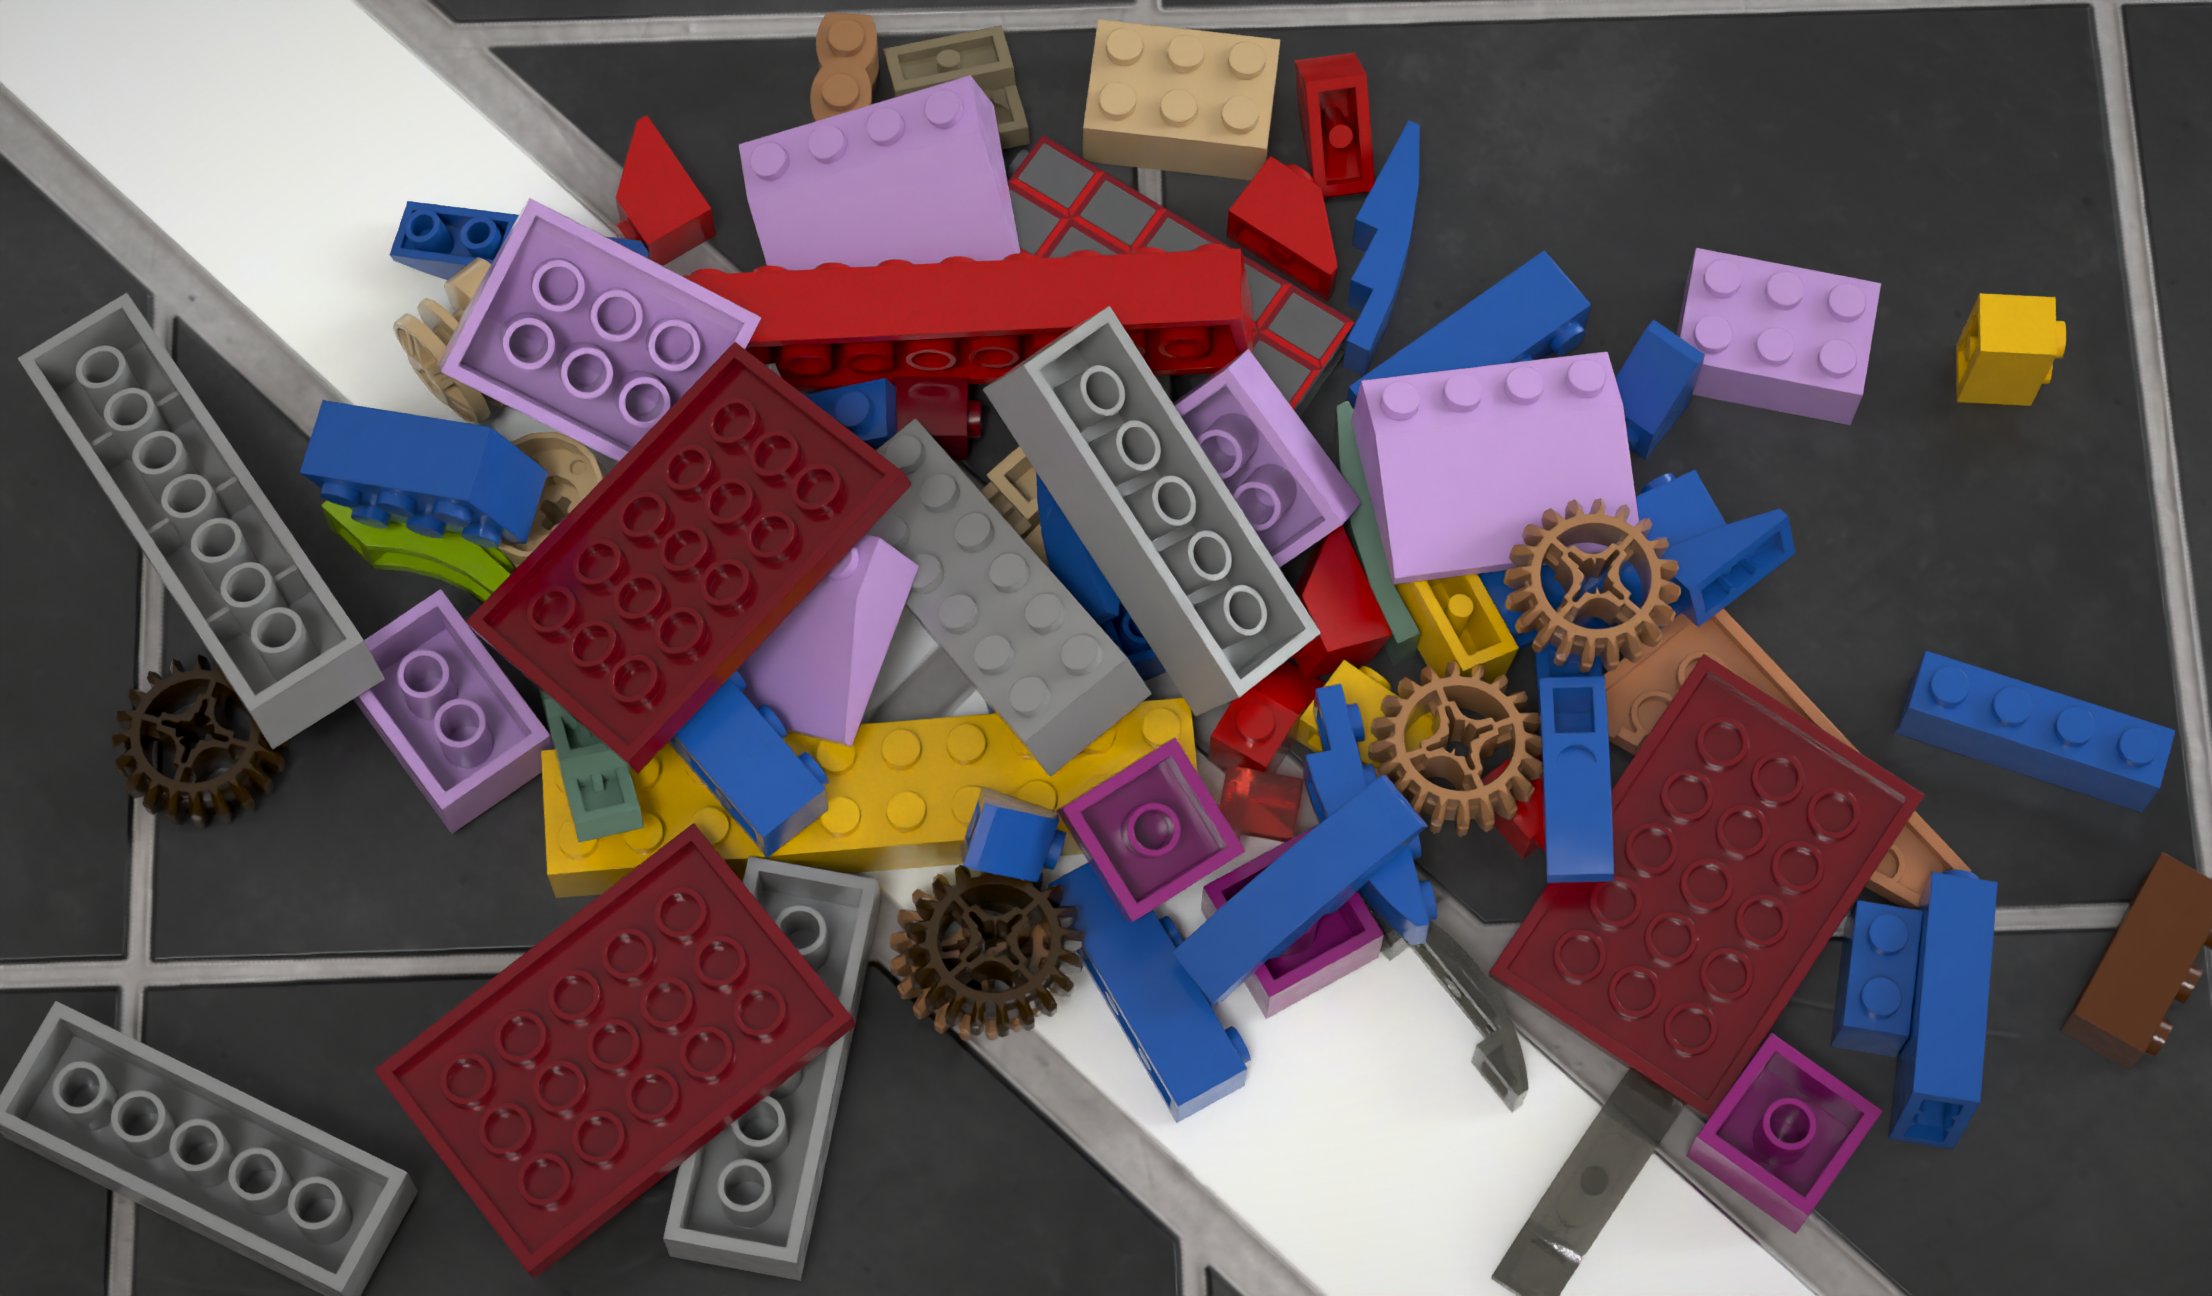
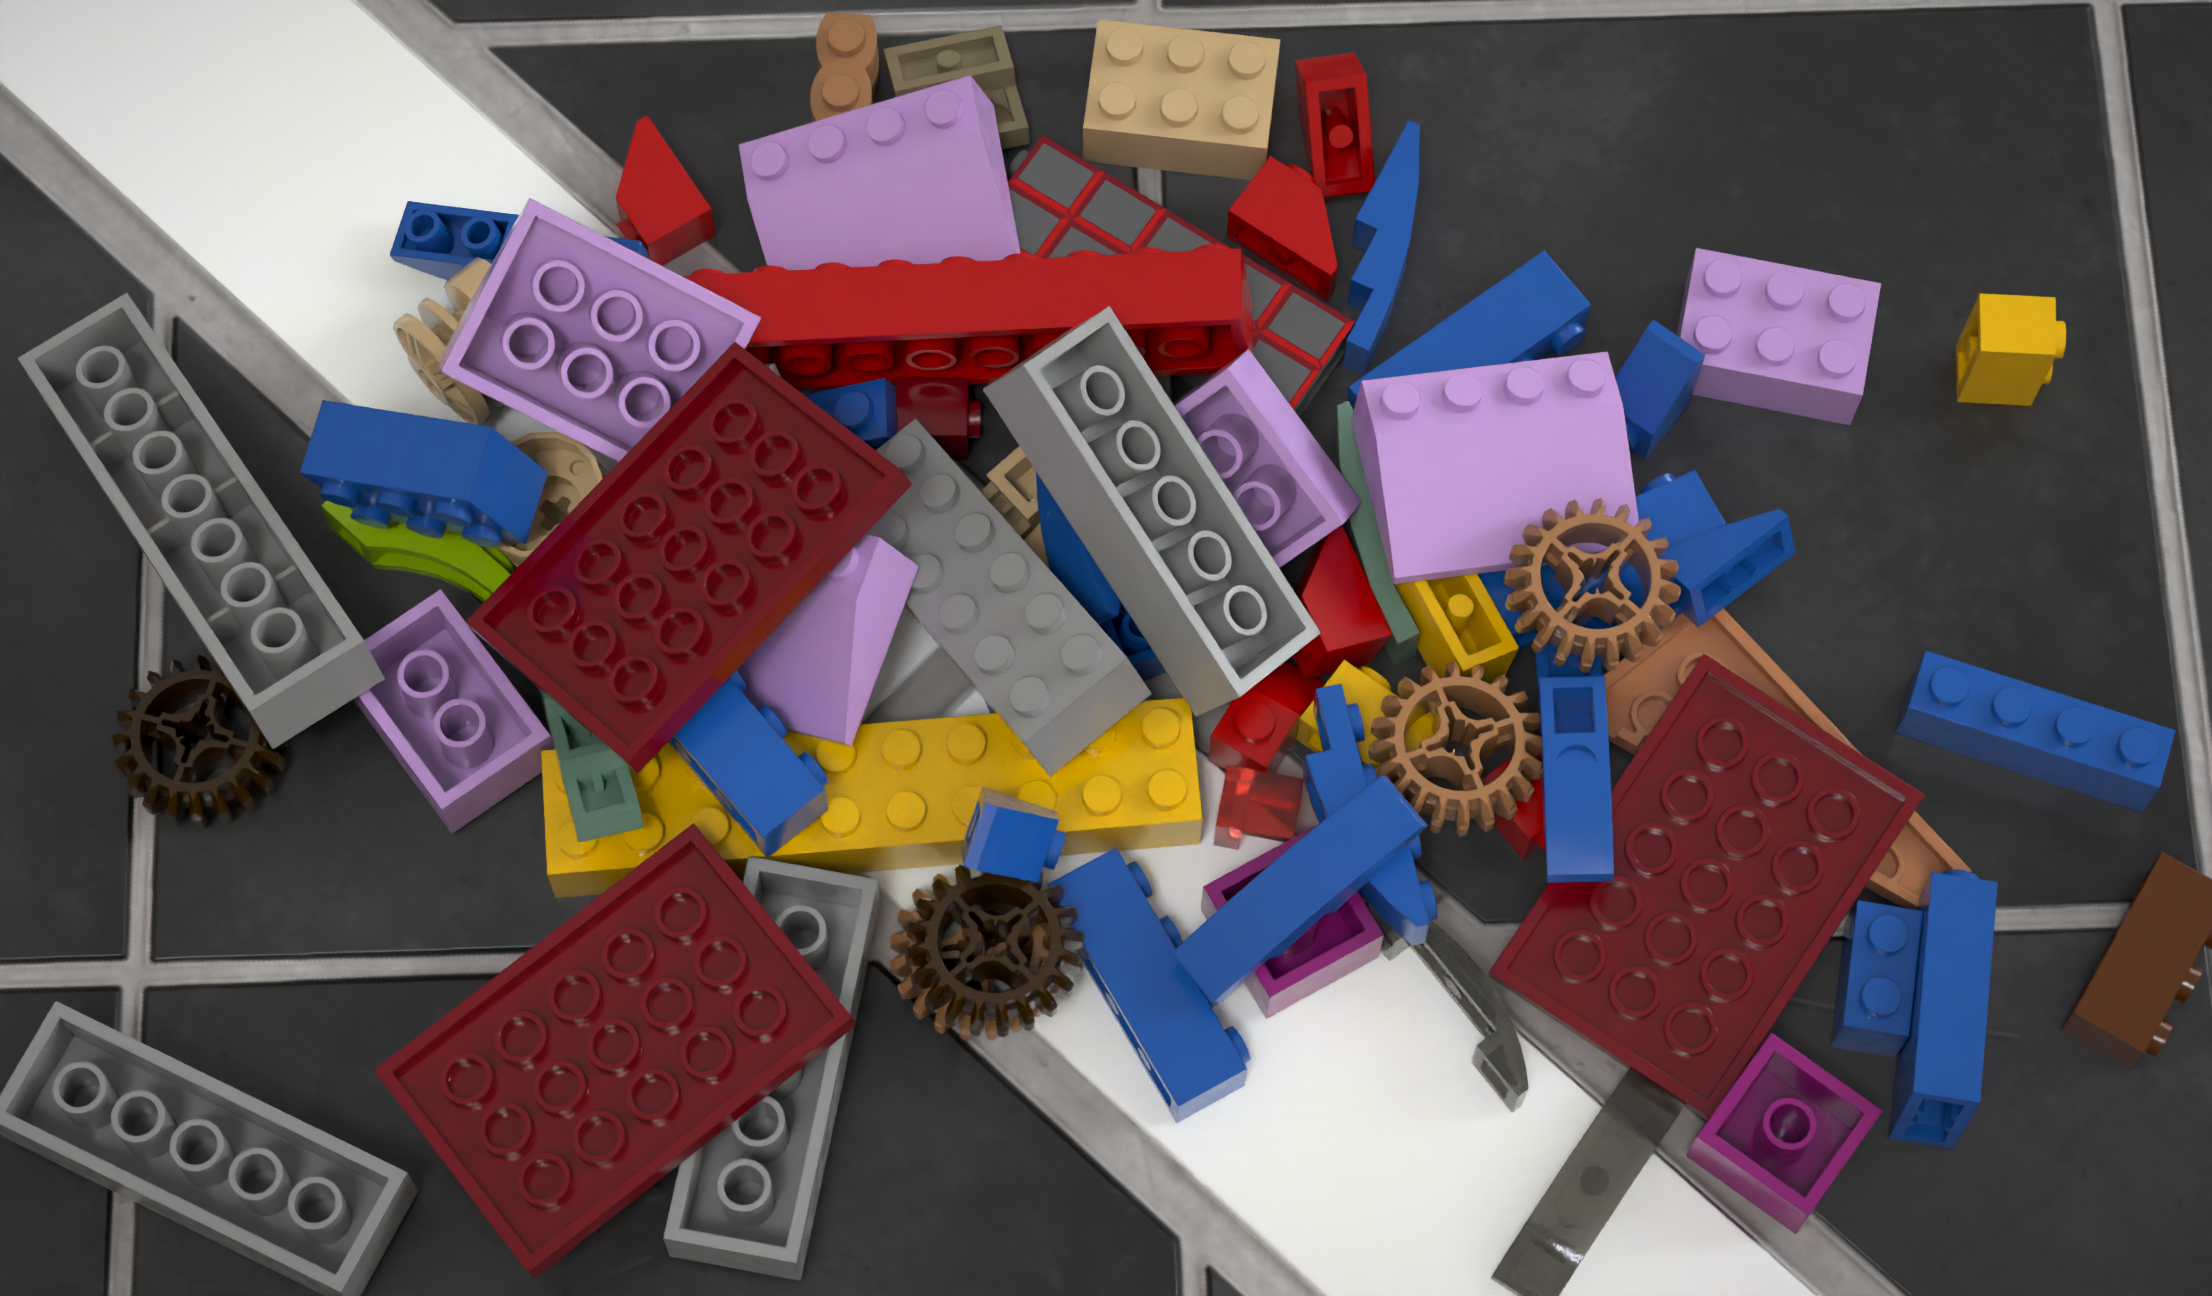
(1150, 830): magenta brick -> none

